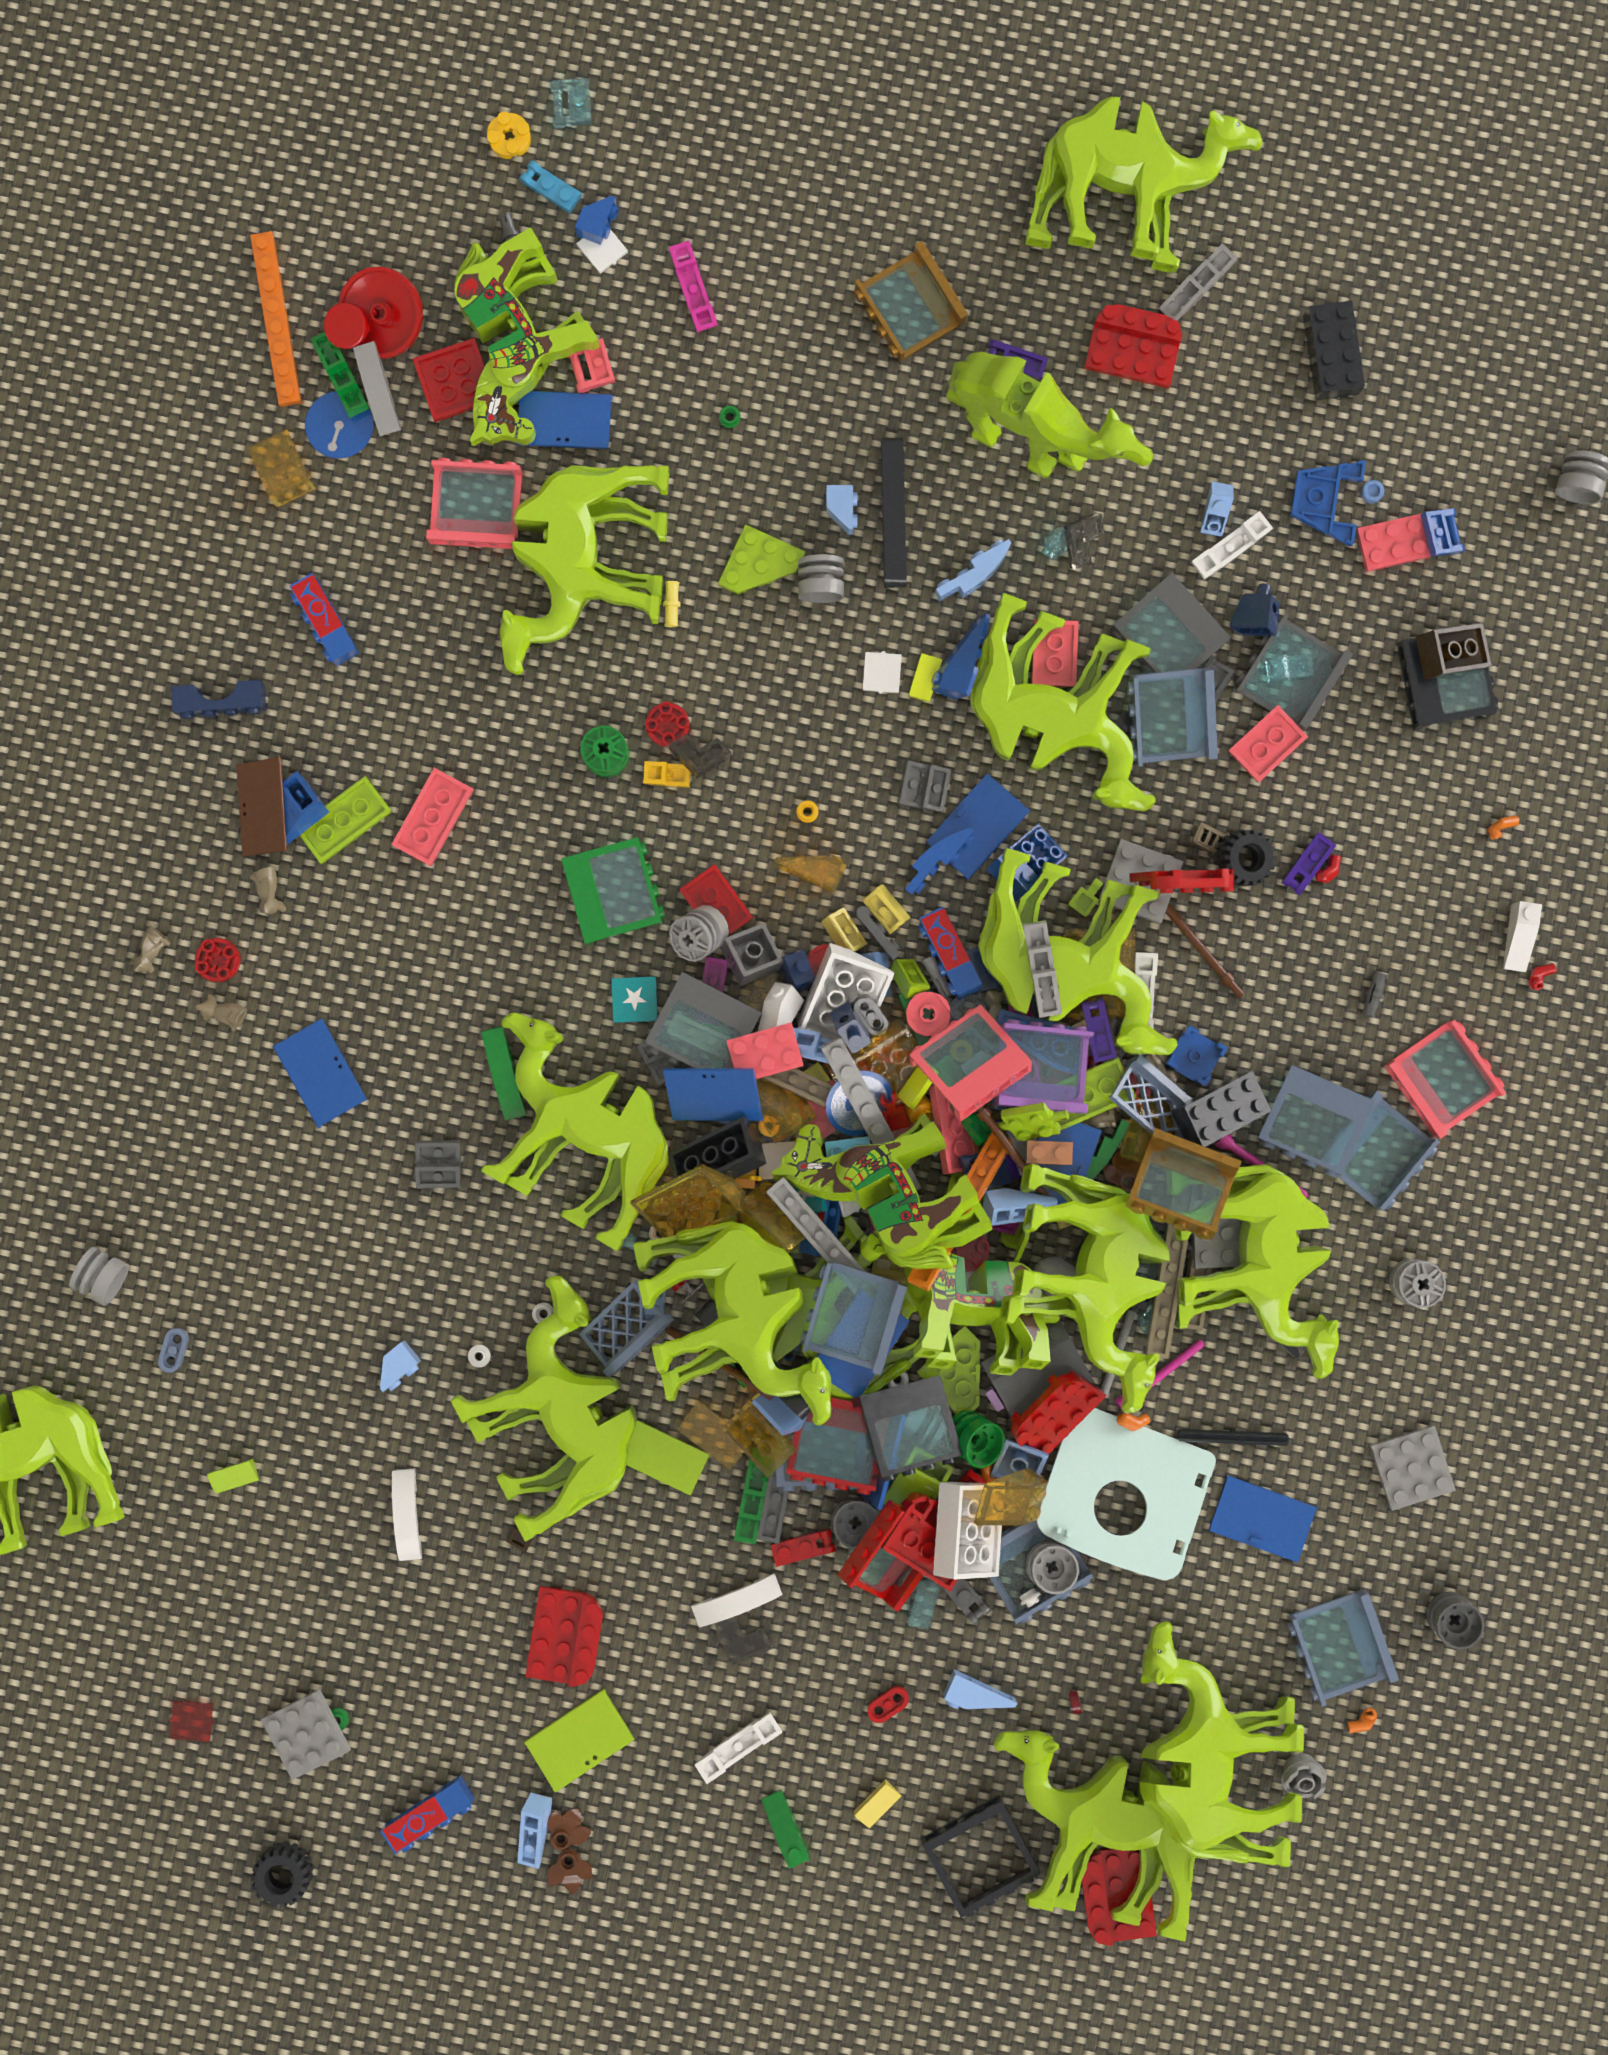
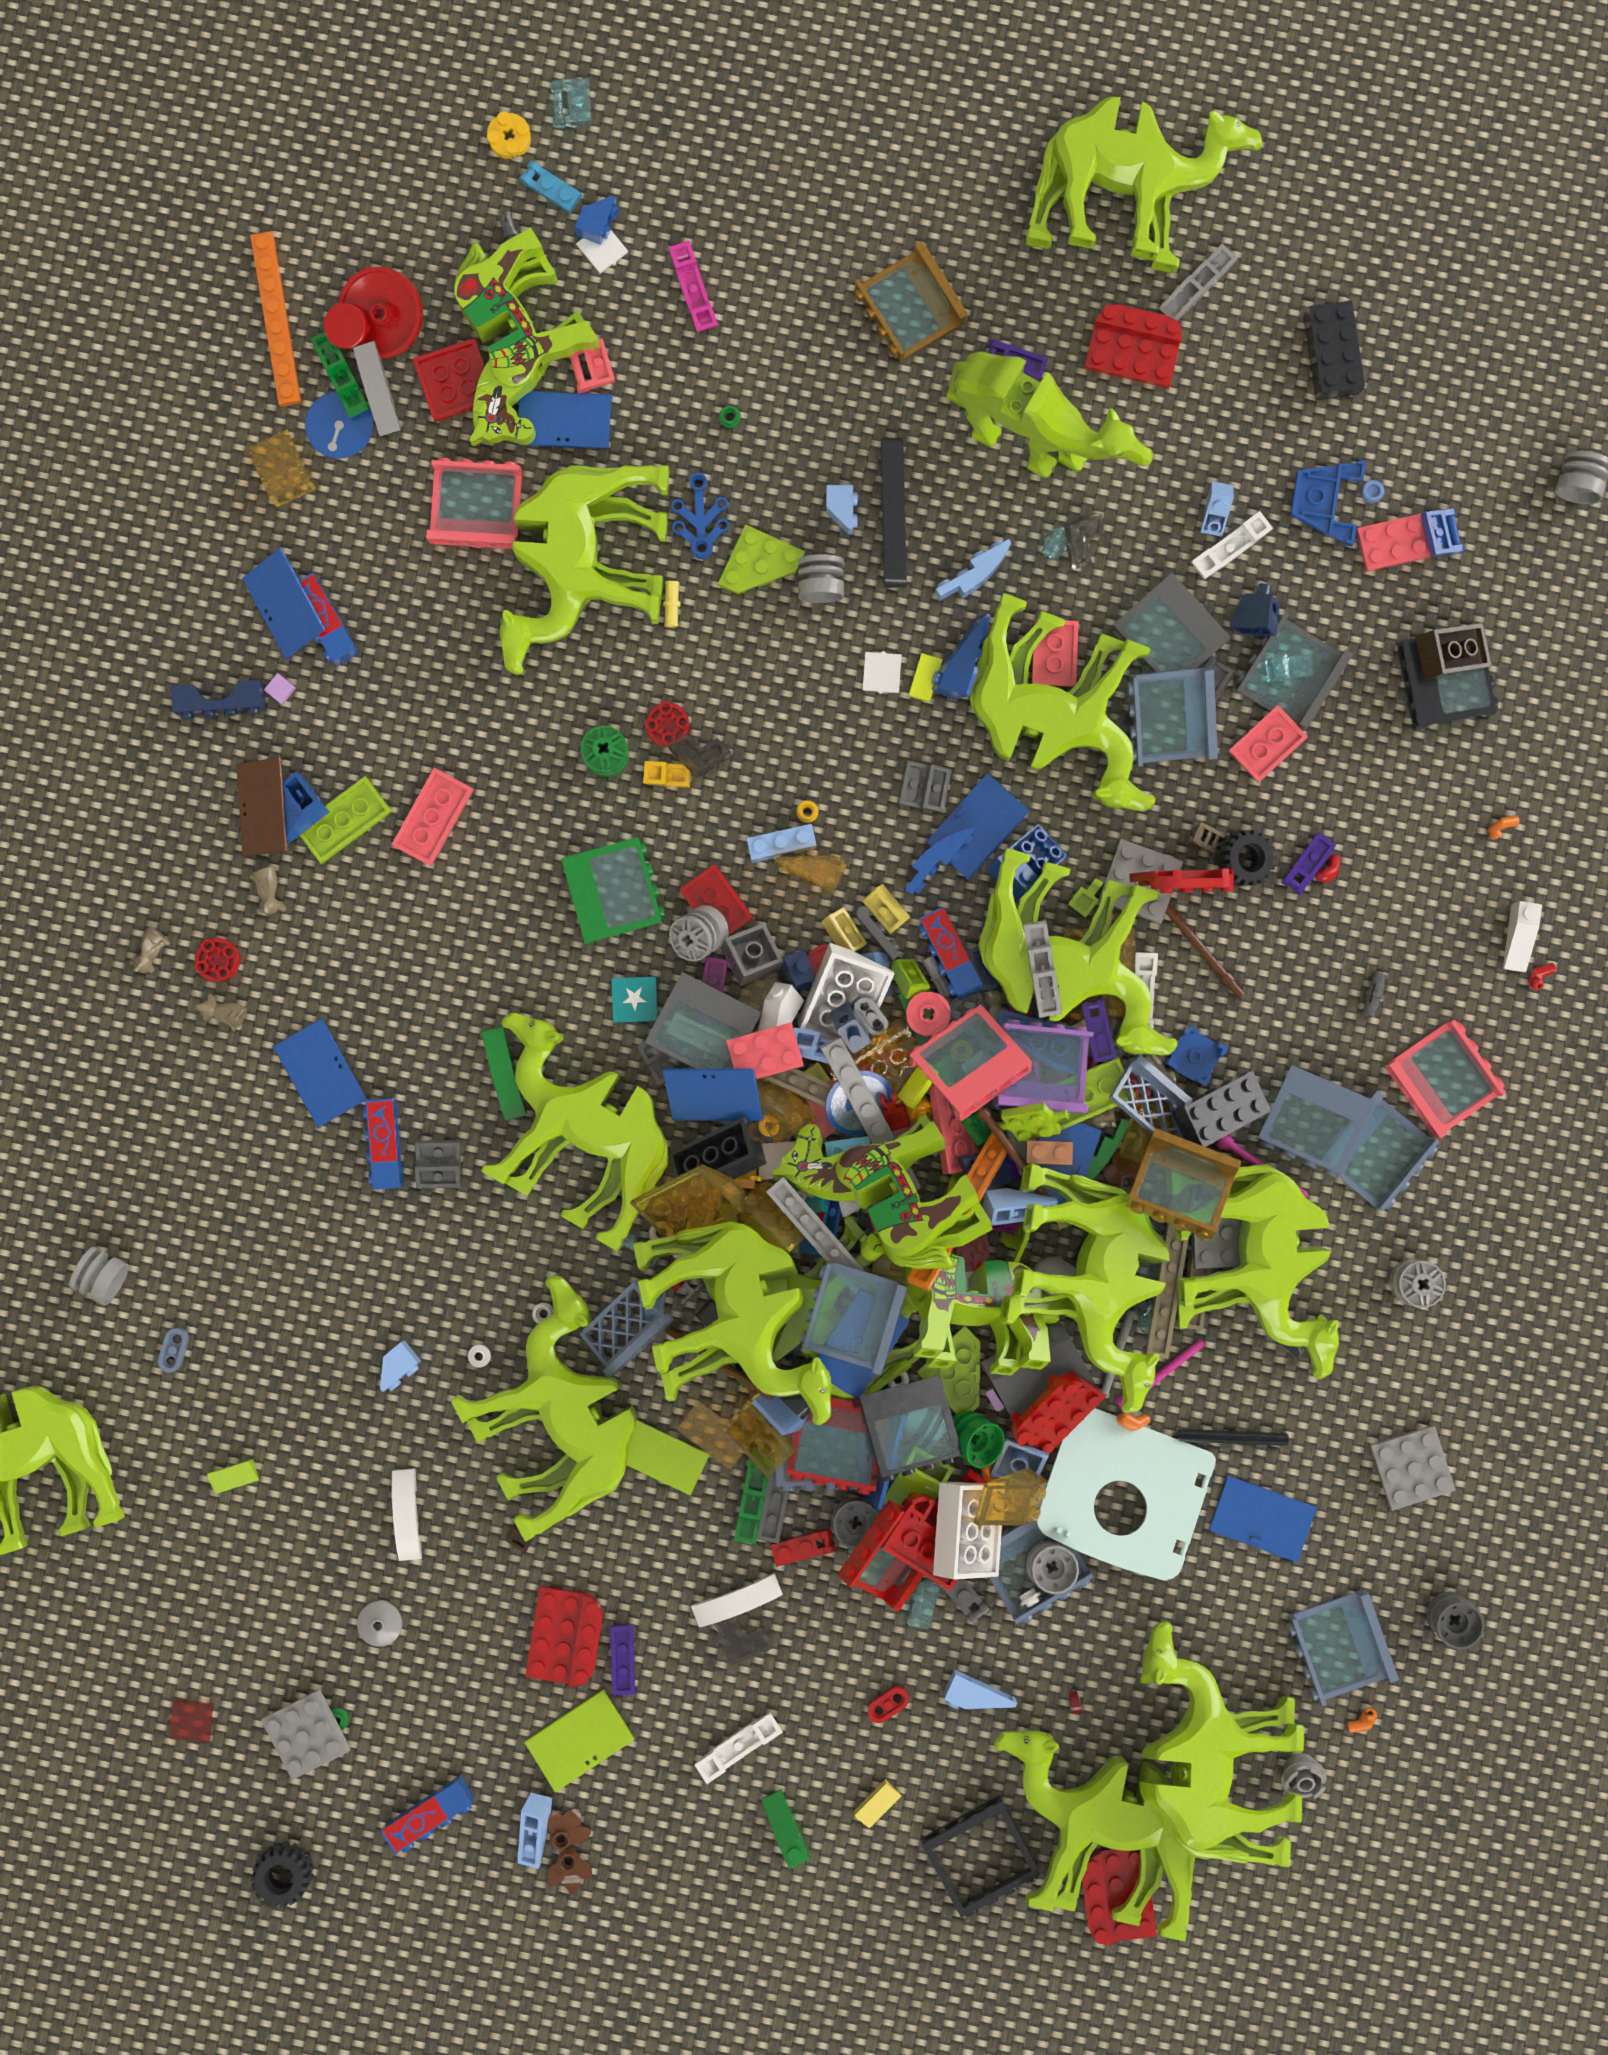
(280, 688): none -> lavender tile
(288, 606): none -> blue container
(383, 1144): none -> brick
(385, 1614): none -> light grey dish
(623, 1659): none -> dark purple plate
(701, 520): none -> blue plant
(781, 842): none -> light blue arch

